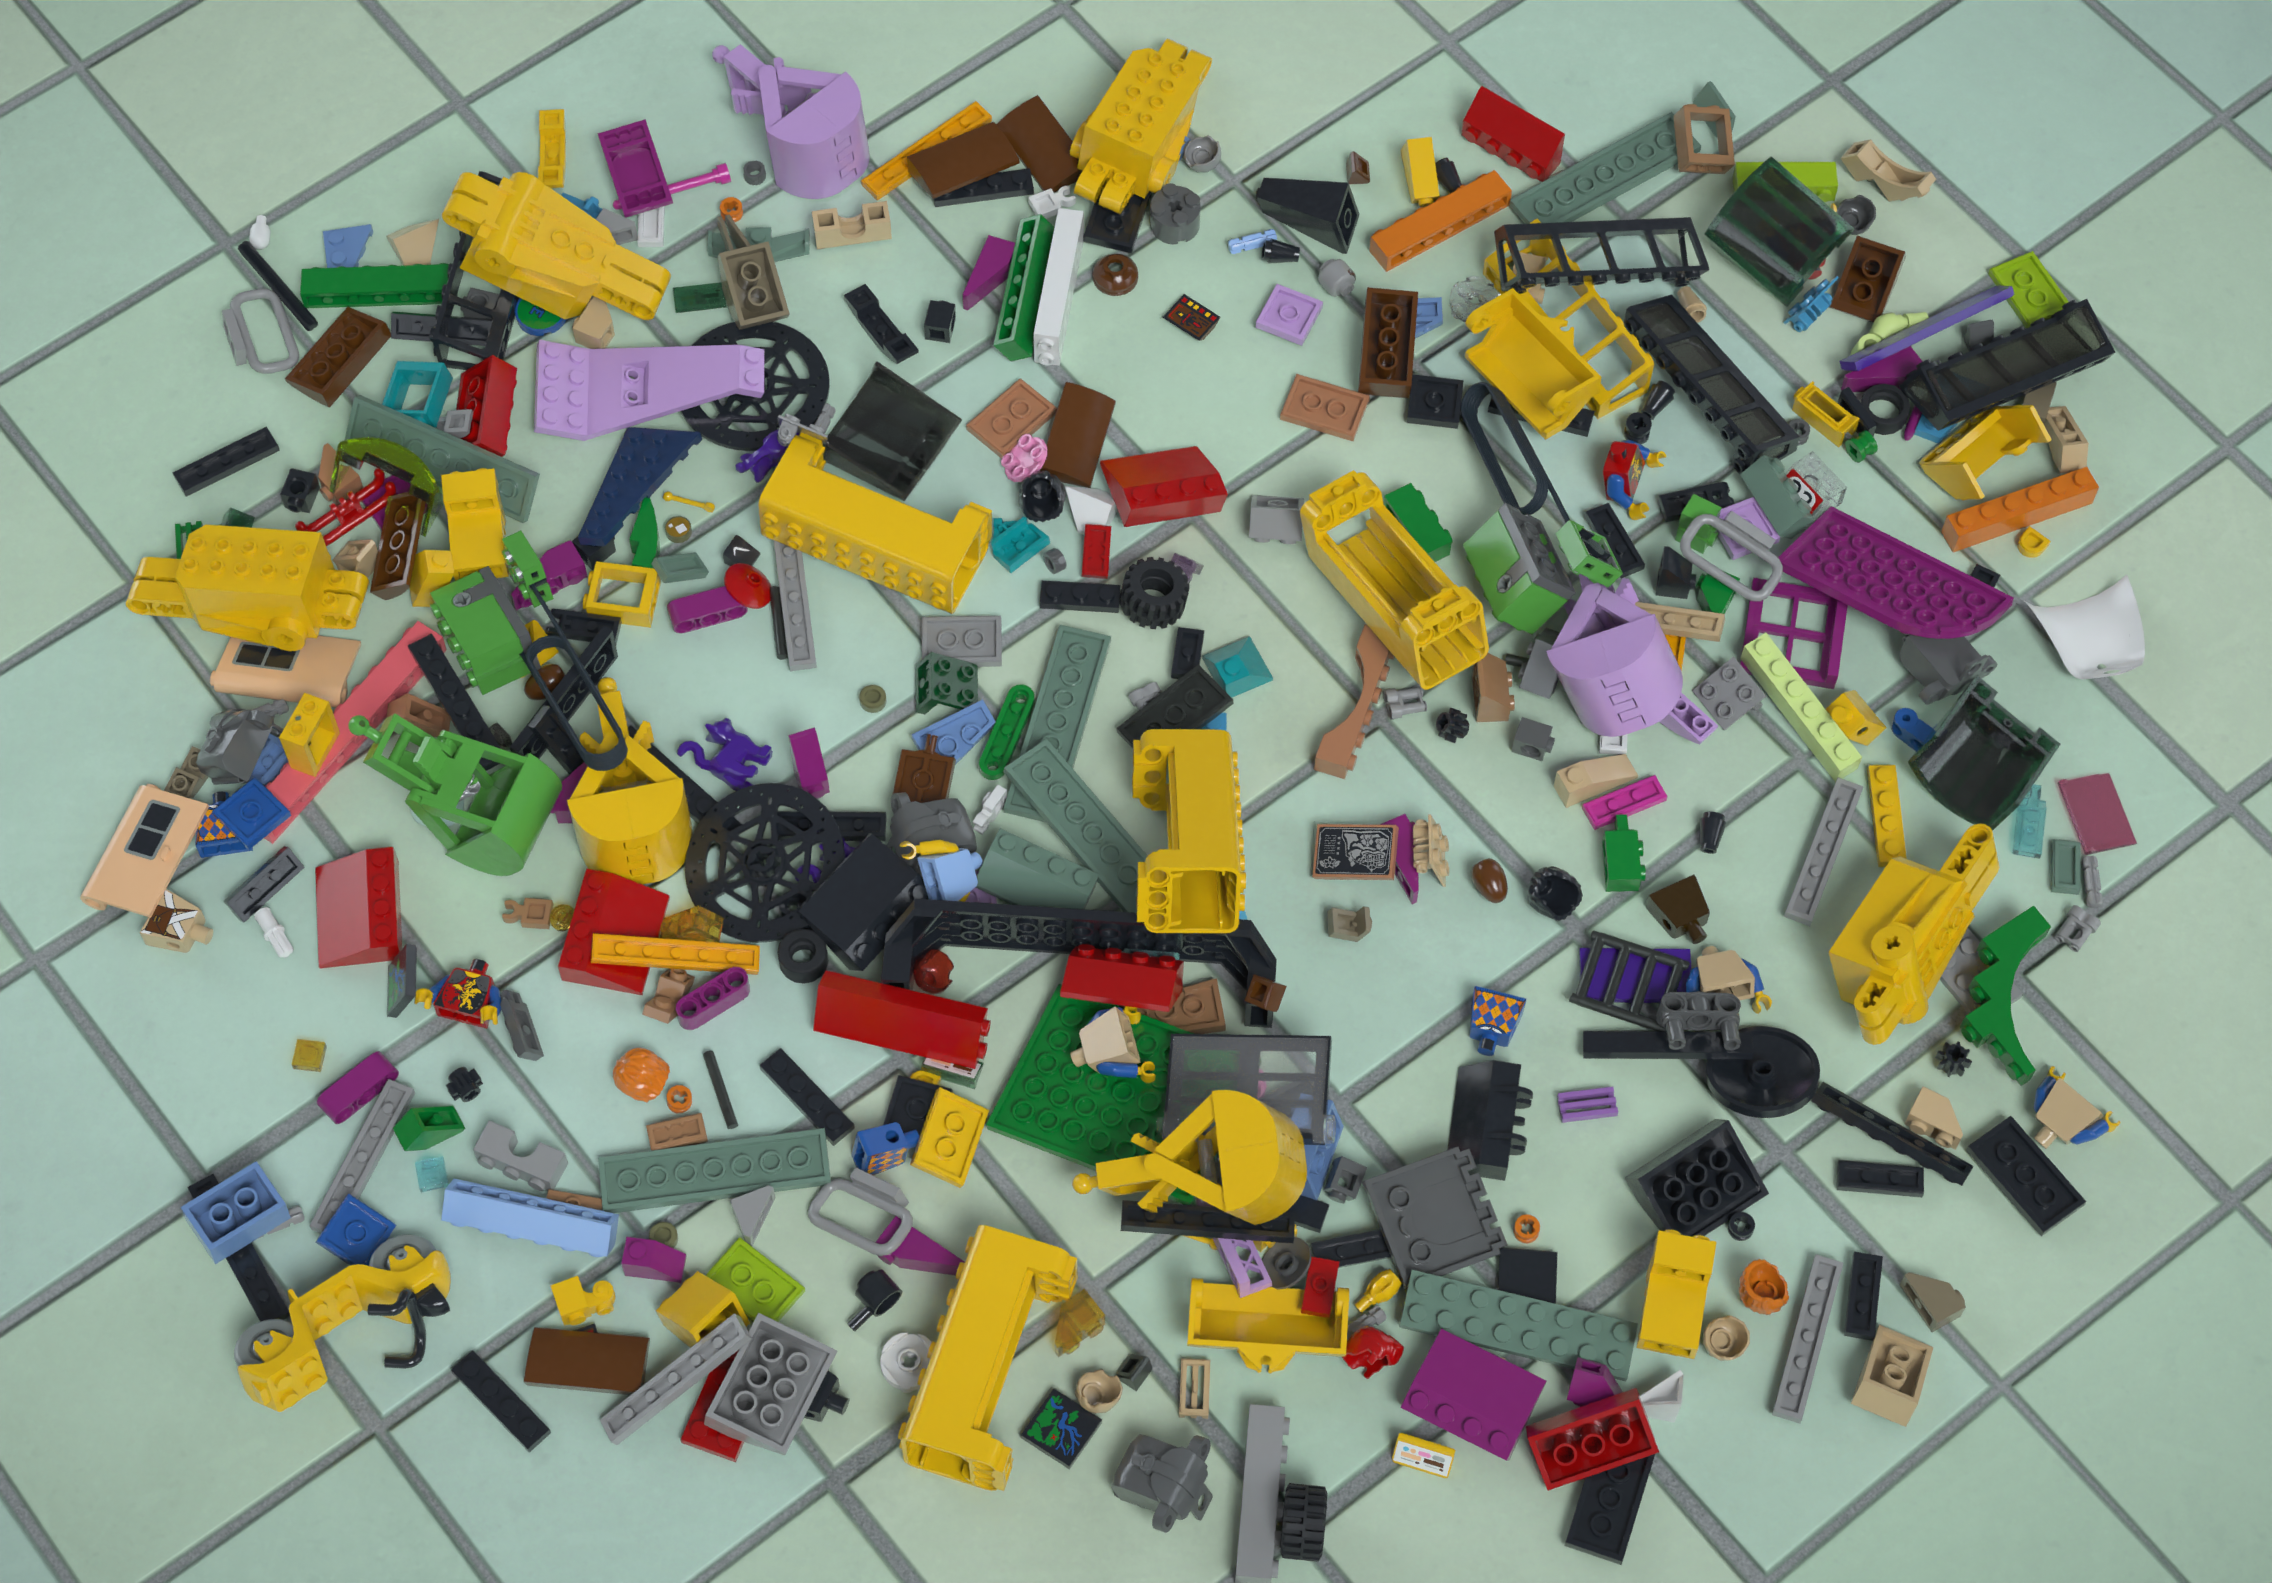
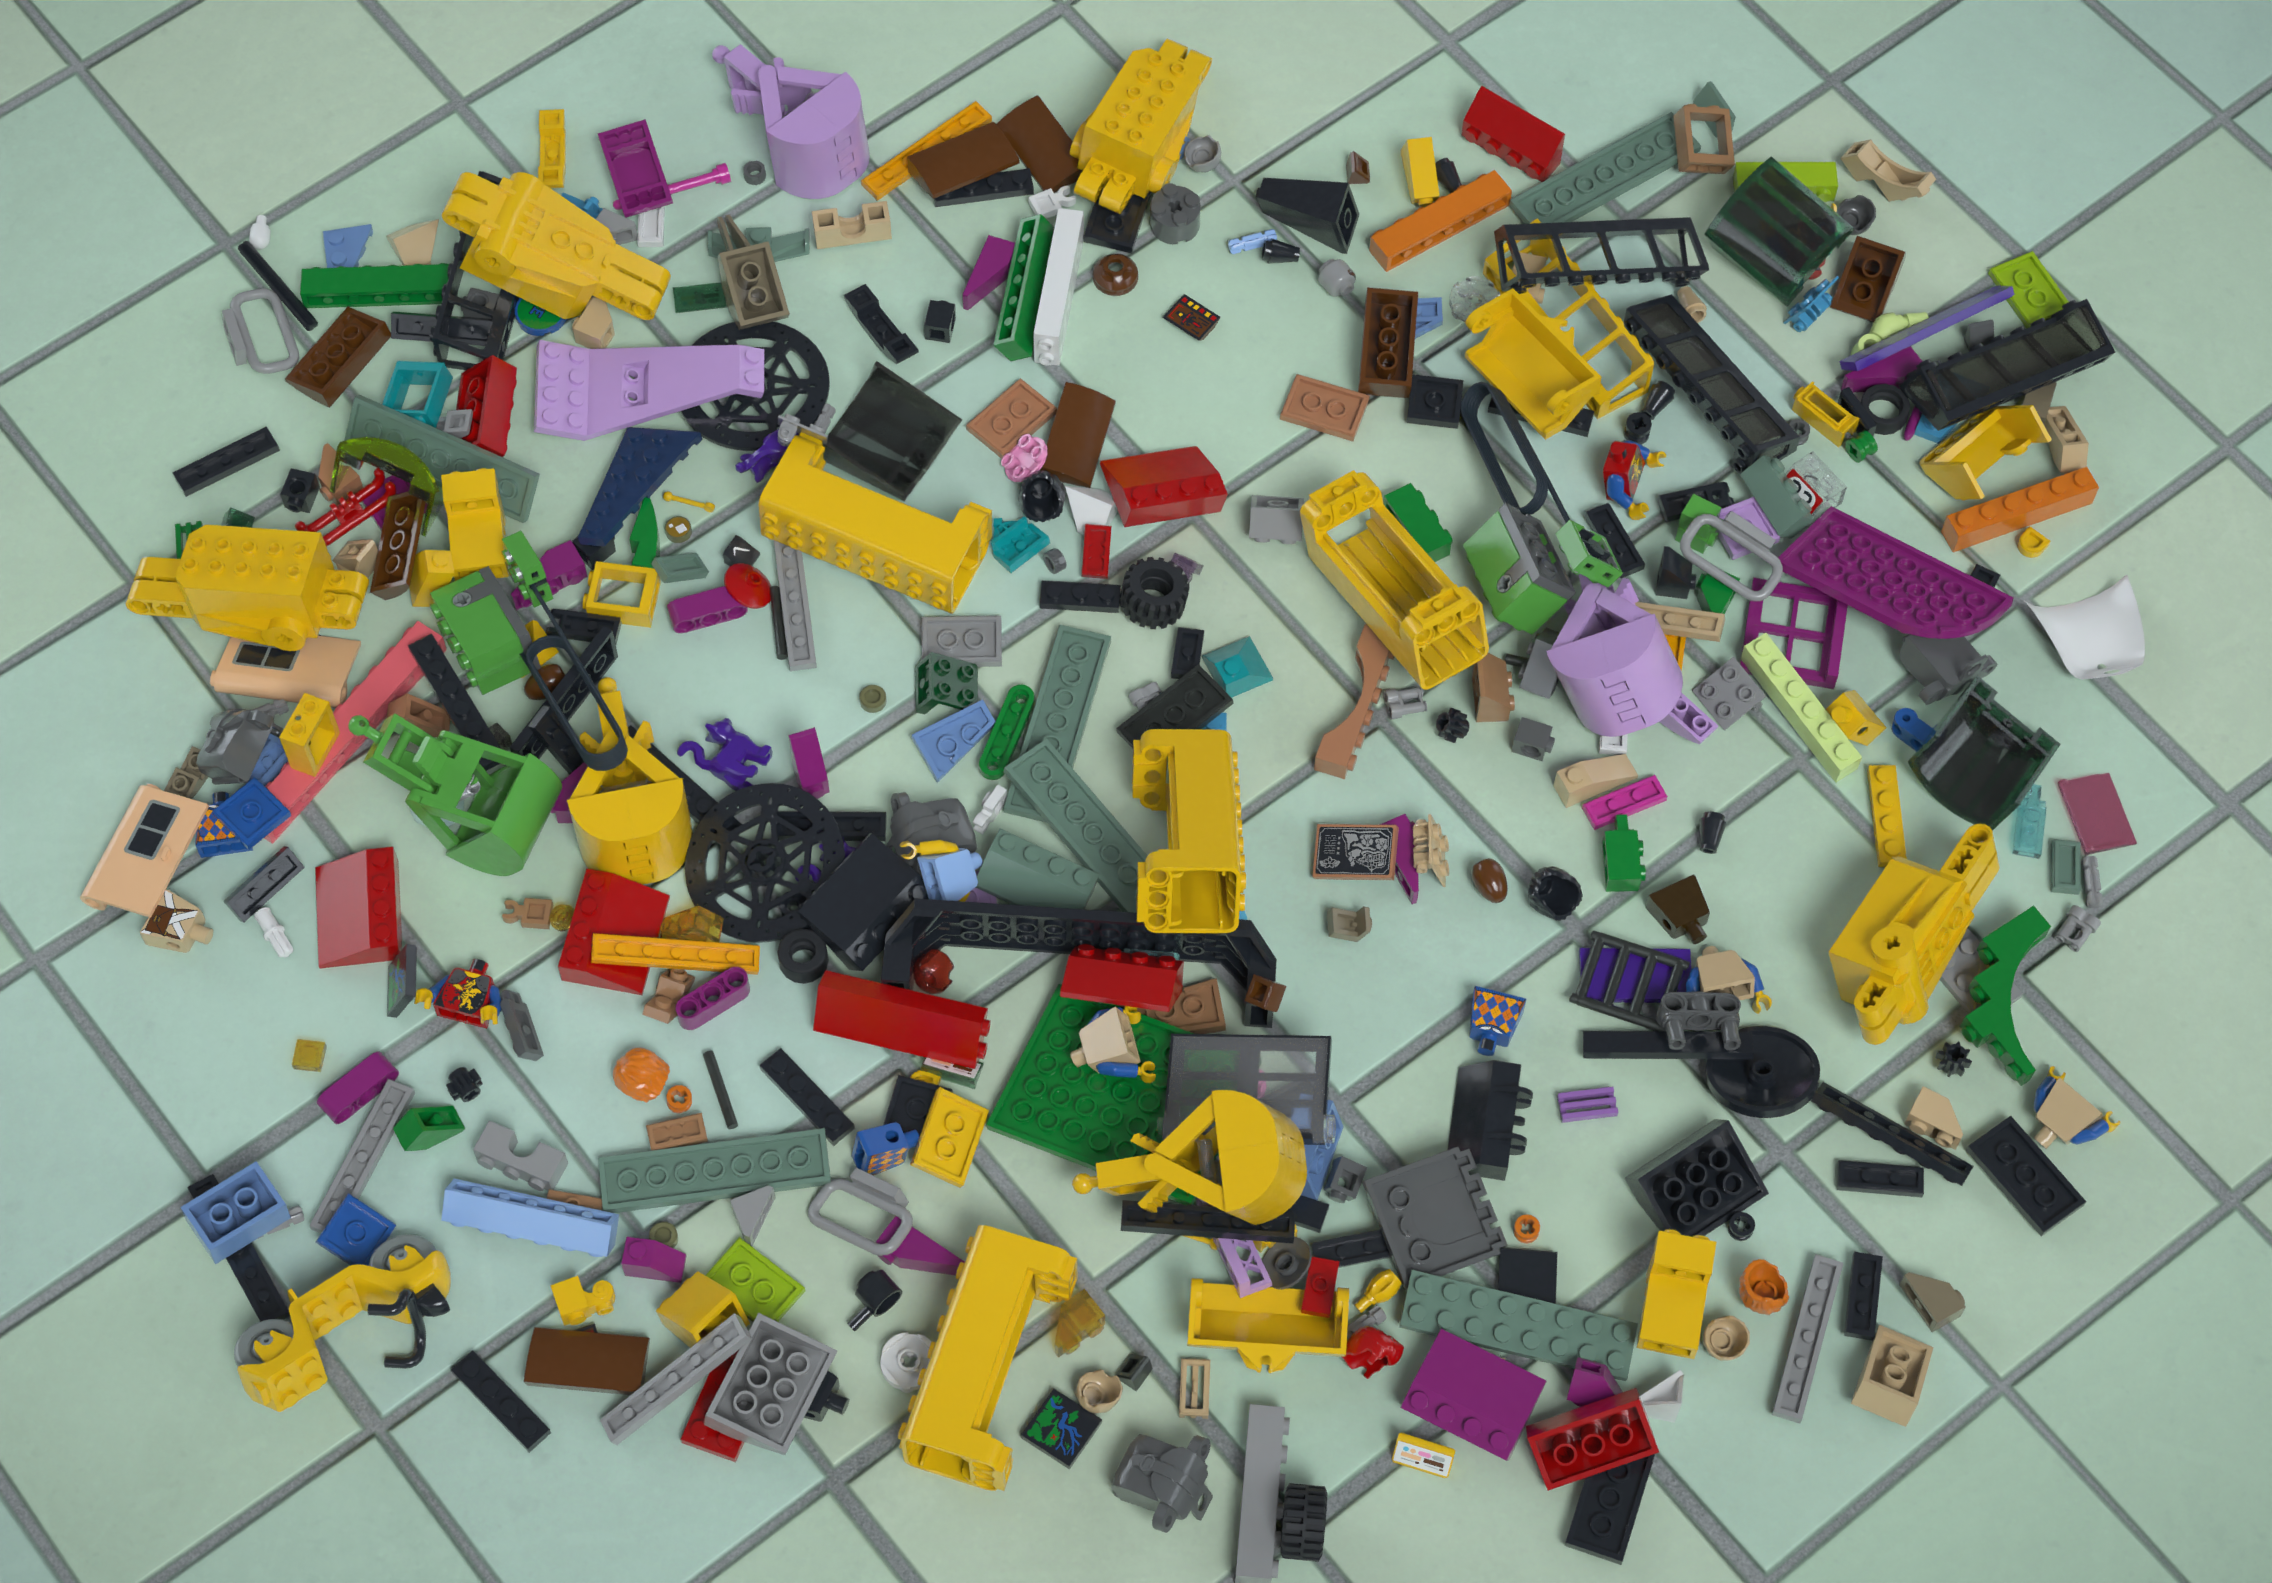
(431, 1174): clear light blue tile -> none
(730, 203): orange bush -> none
(925, 773): reddish brown plate -> none
(1289, 314): lavender plate -> none
(1823, 851): light grey plate -> none

